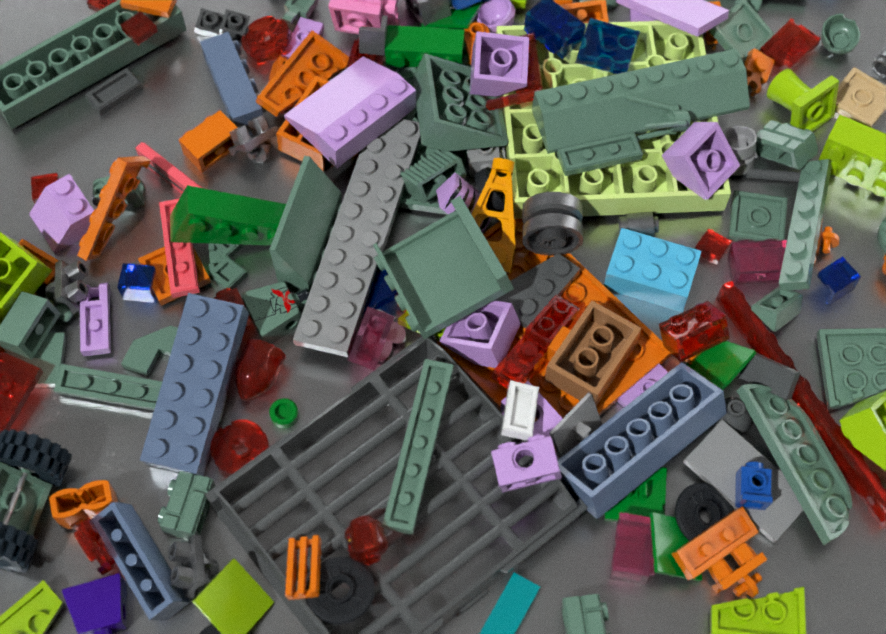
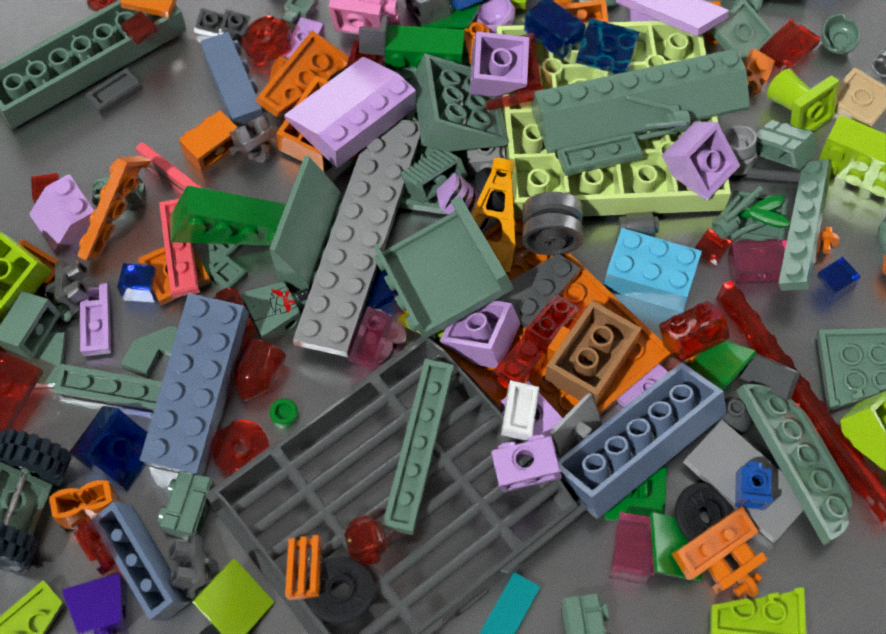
(111, 446): none -> clear blue slope
(728, 222): none -> sand green plant
(763, 212): none -> green piece
(778, 308): sand green slope -> none

